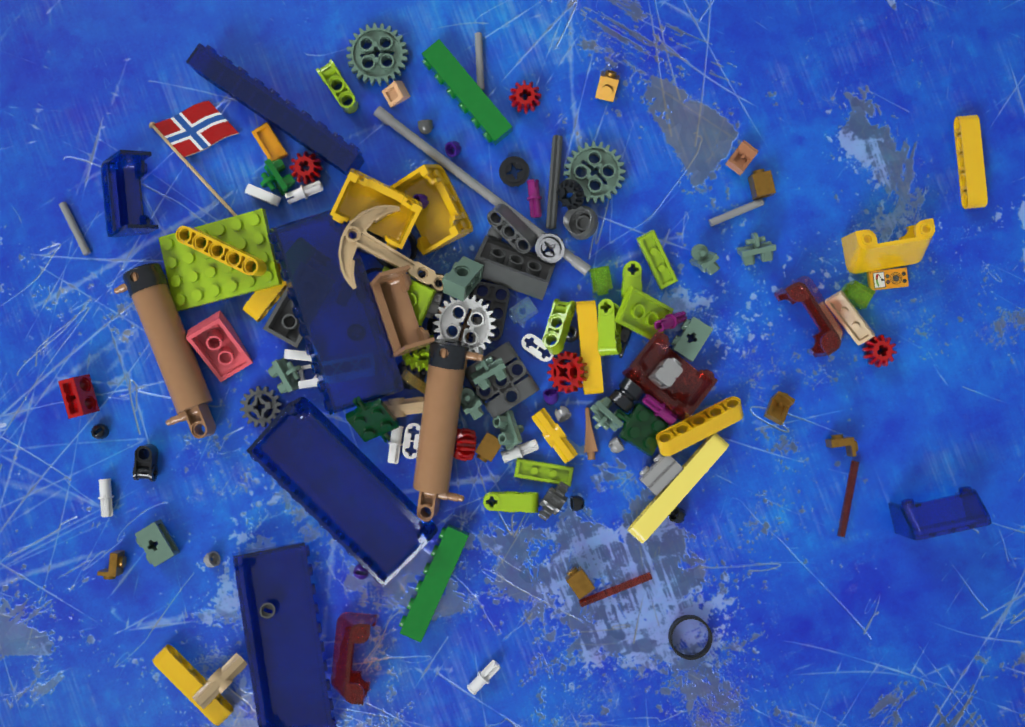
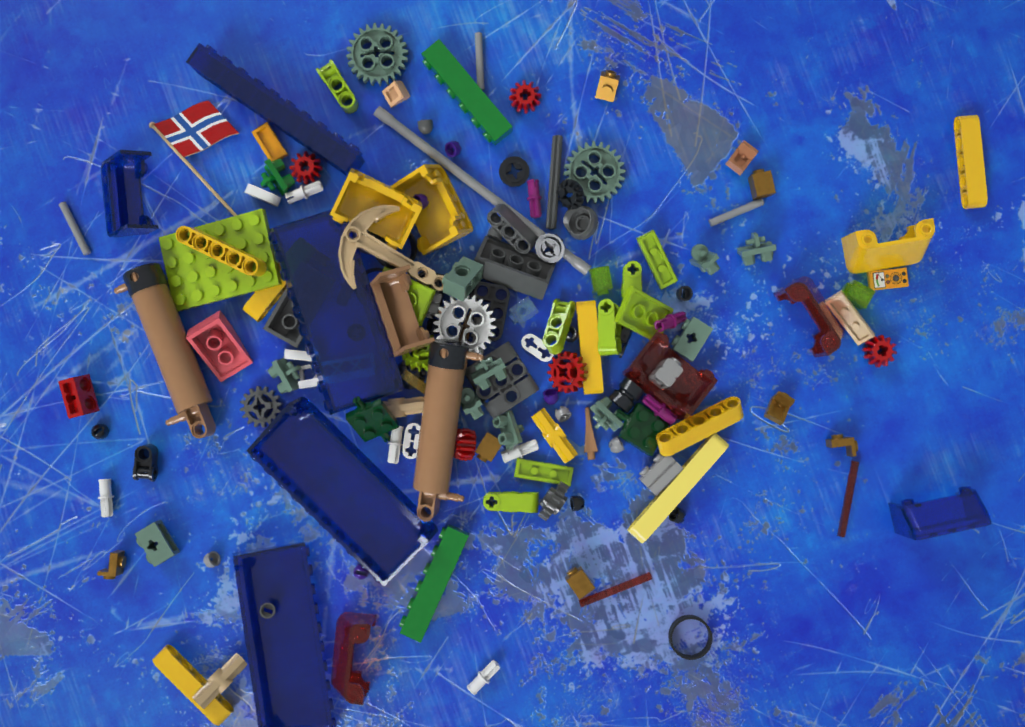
(687, 293): none -> black hinge

